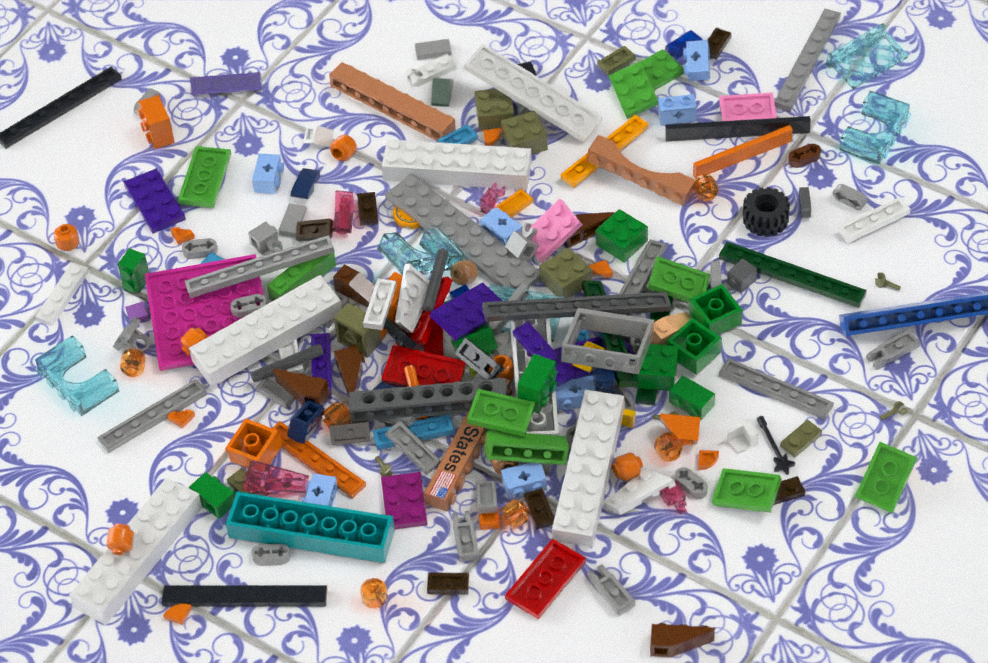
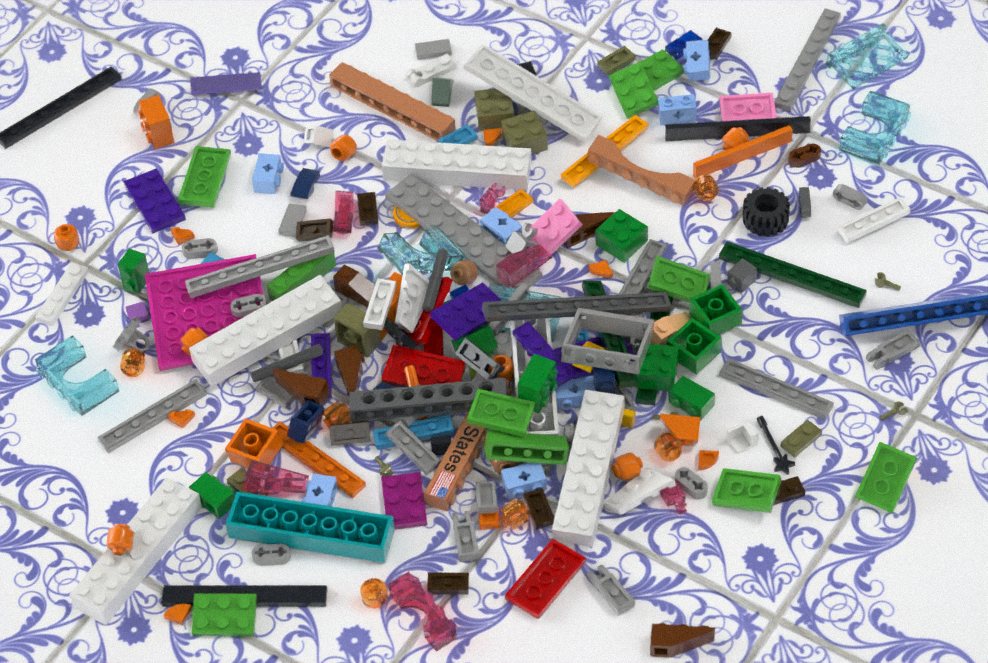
(224, 615): none -> bright green plate
(264, 238): light grey brick -> none
(408, 593): none -> clear pink arch
(440, 444): none -> black plate
(521, 264): none -> clear pink slope
(565, 273): olive brick -> none
(569, 431): none -> light grey plate
(734, 137): none -> orange head

